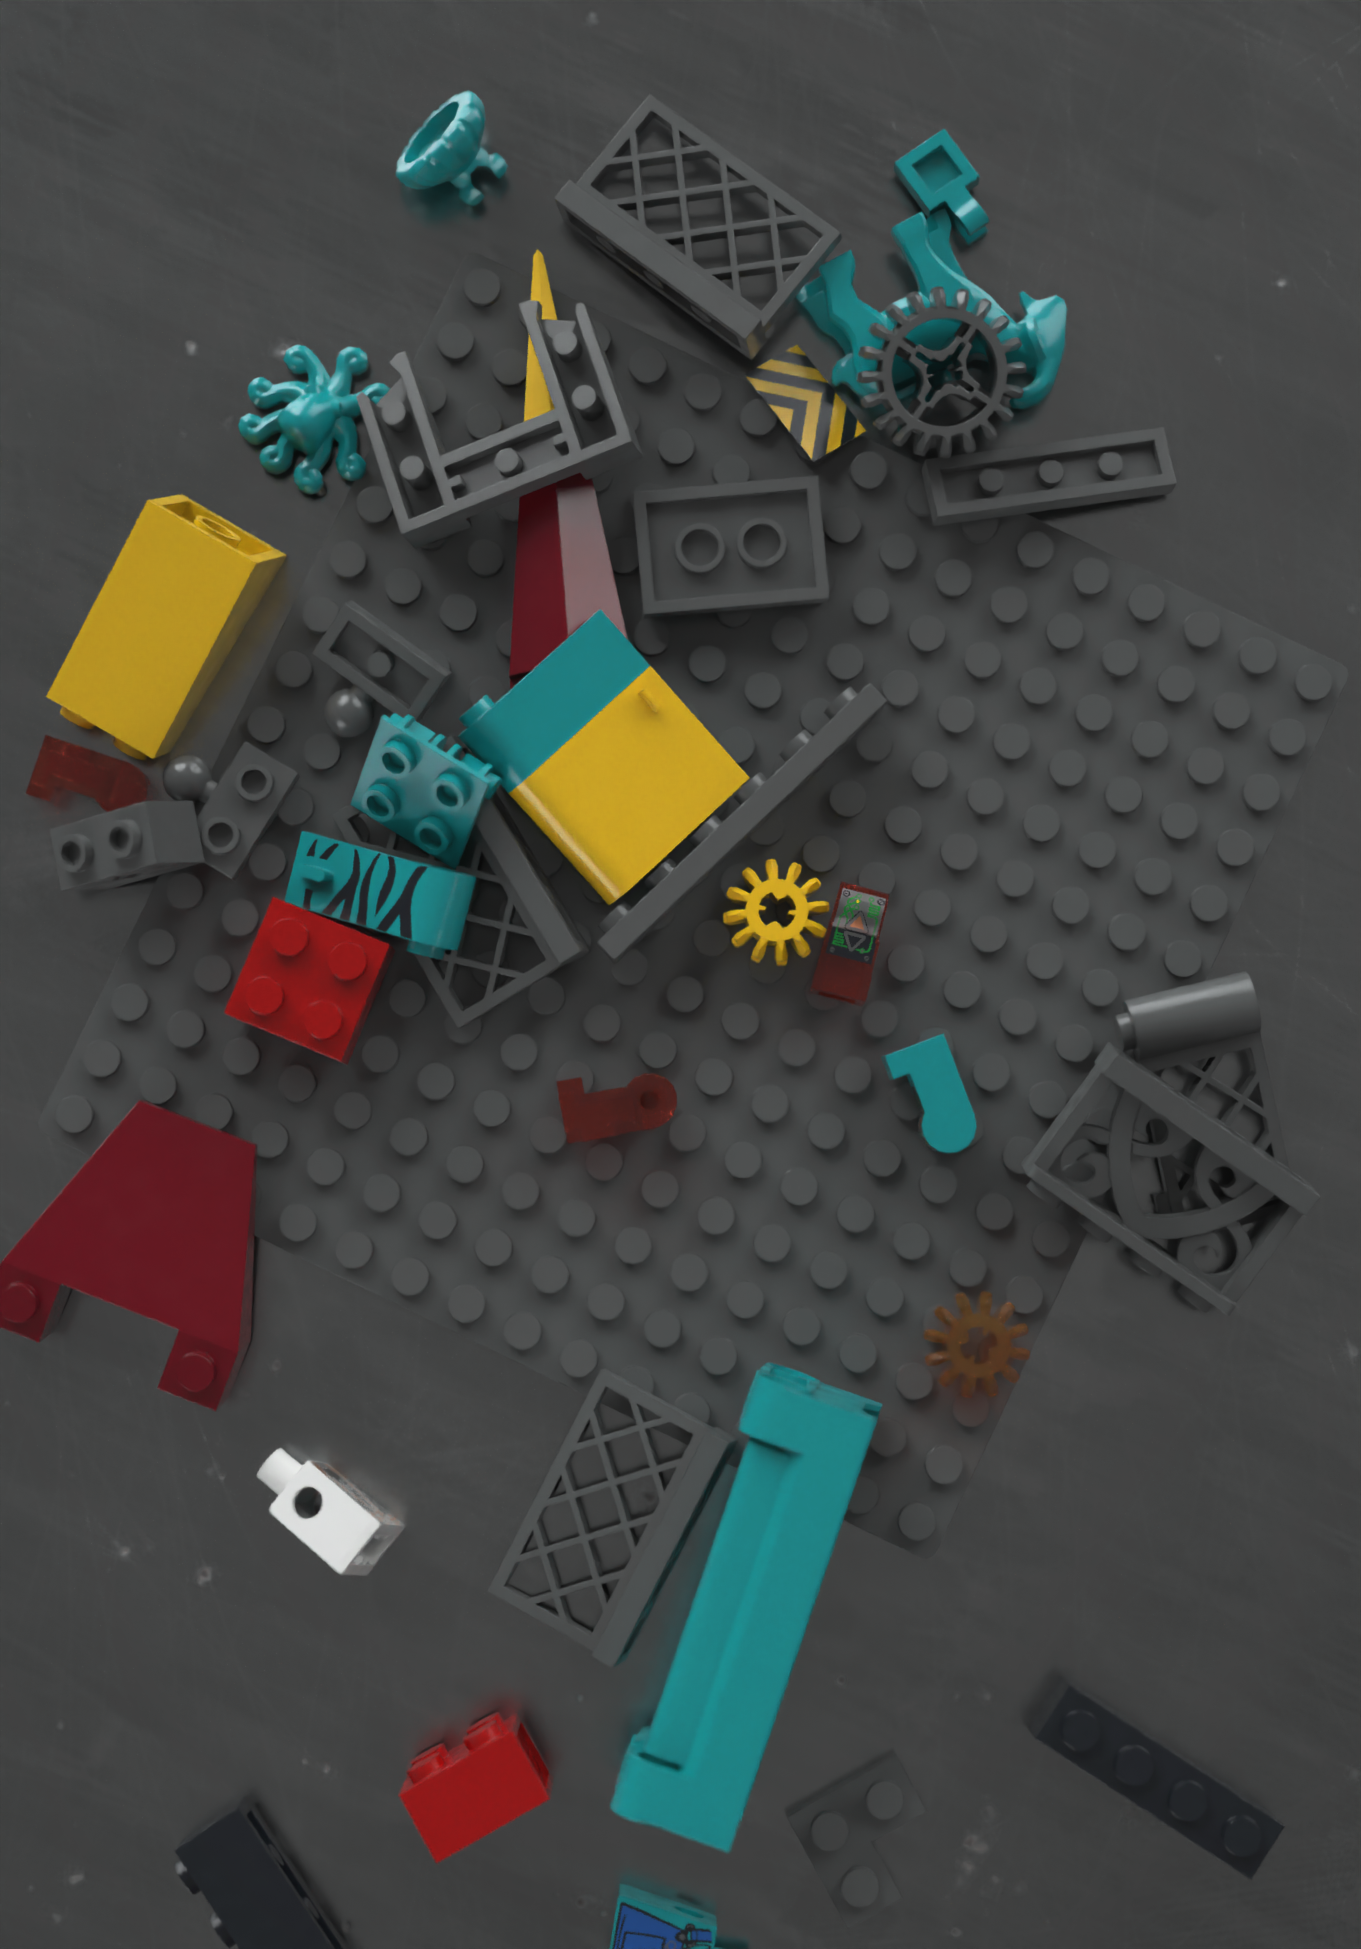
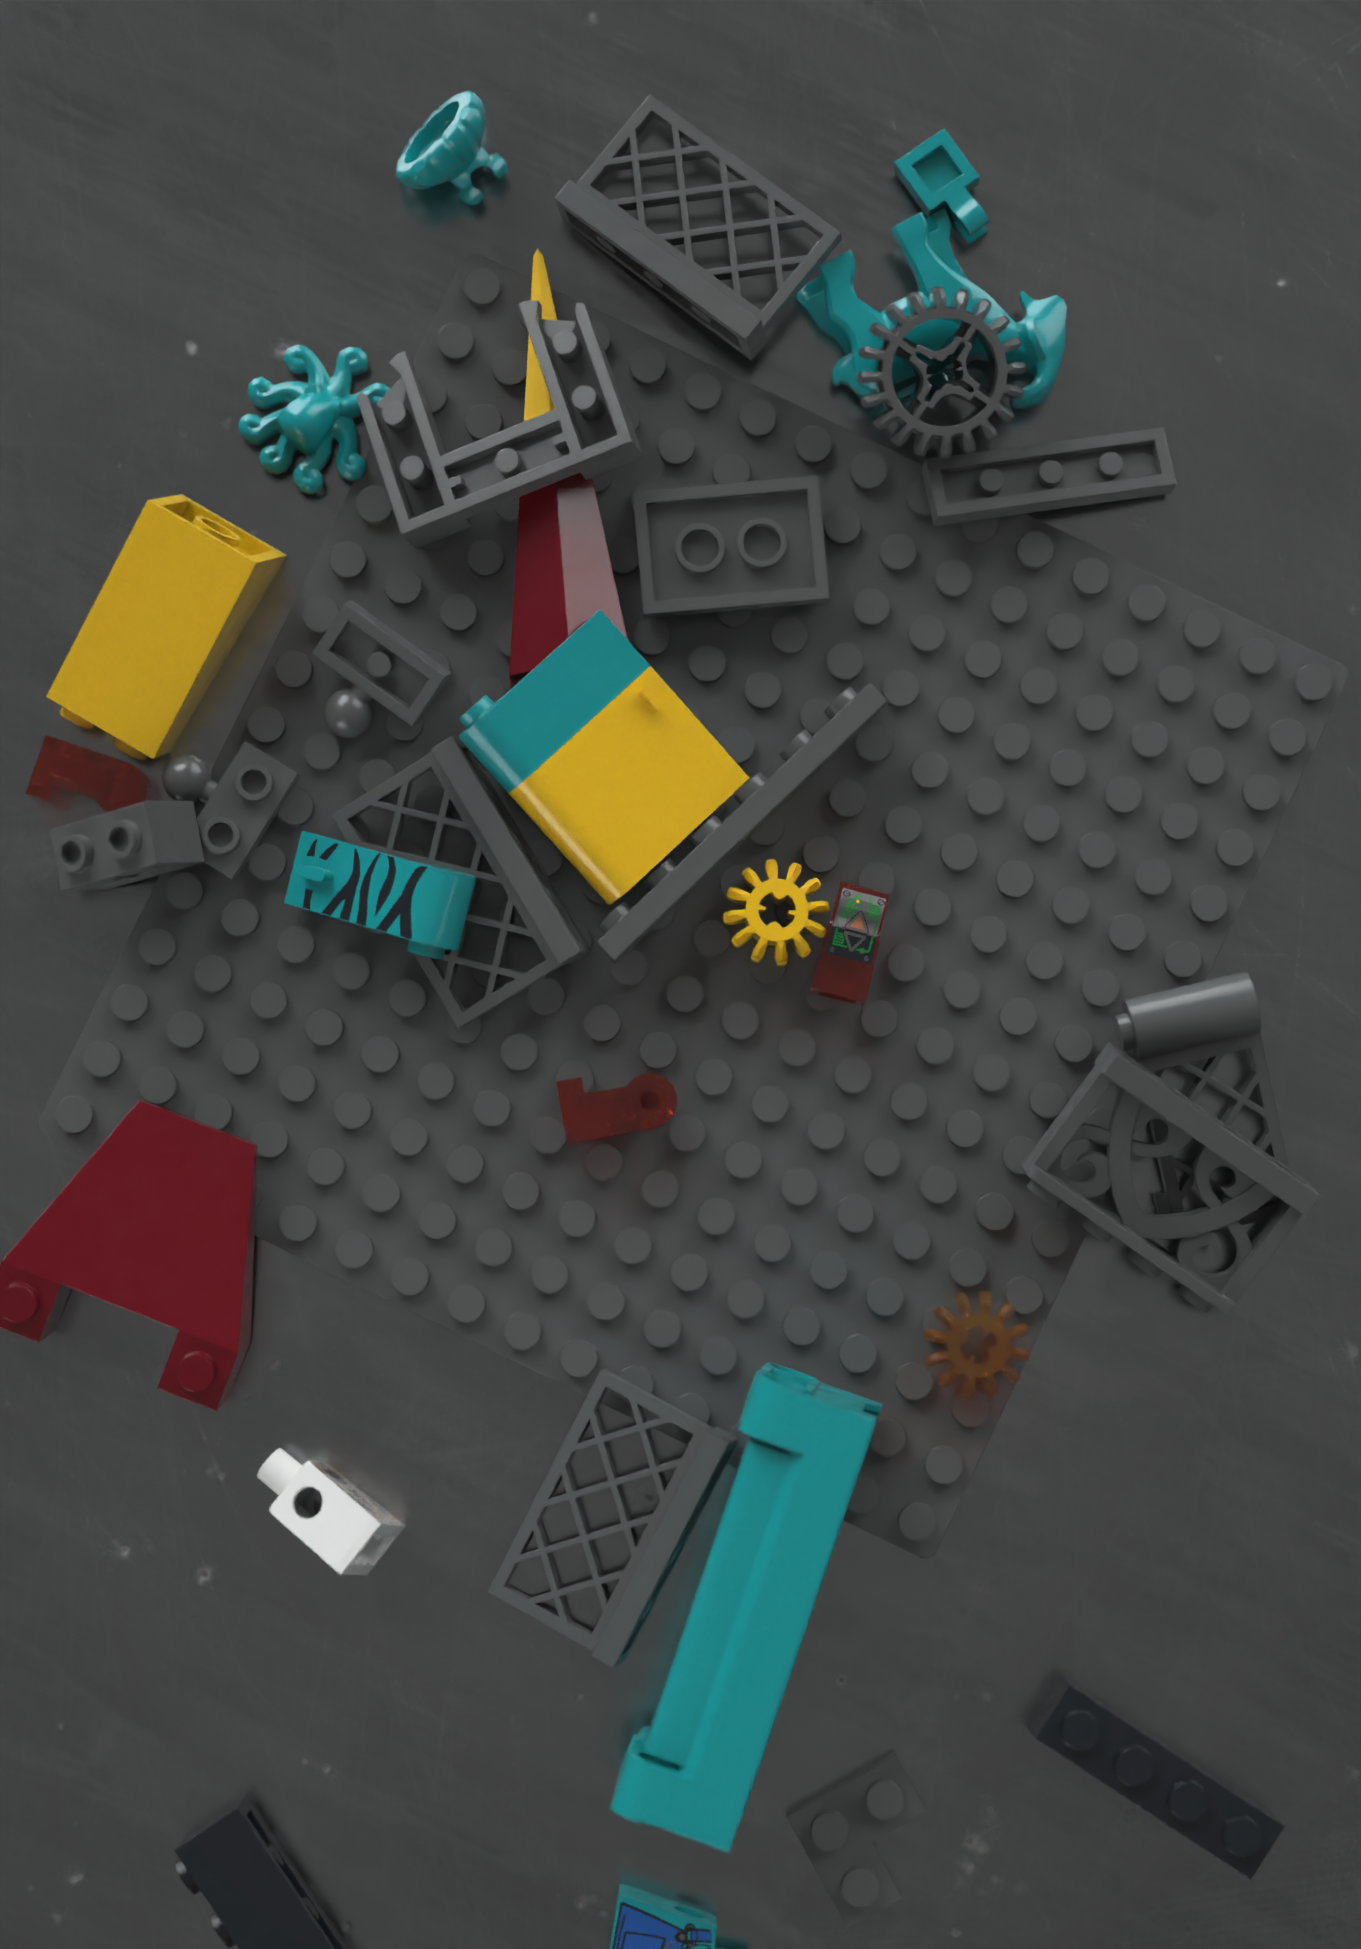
(310, 980): red brick -> none
(422, 789): teal hinge -> none
(476, 1785): red piece -> none
(805, 403): sticker -> none
(946, 1113): teal leg -> none

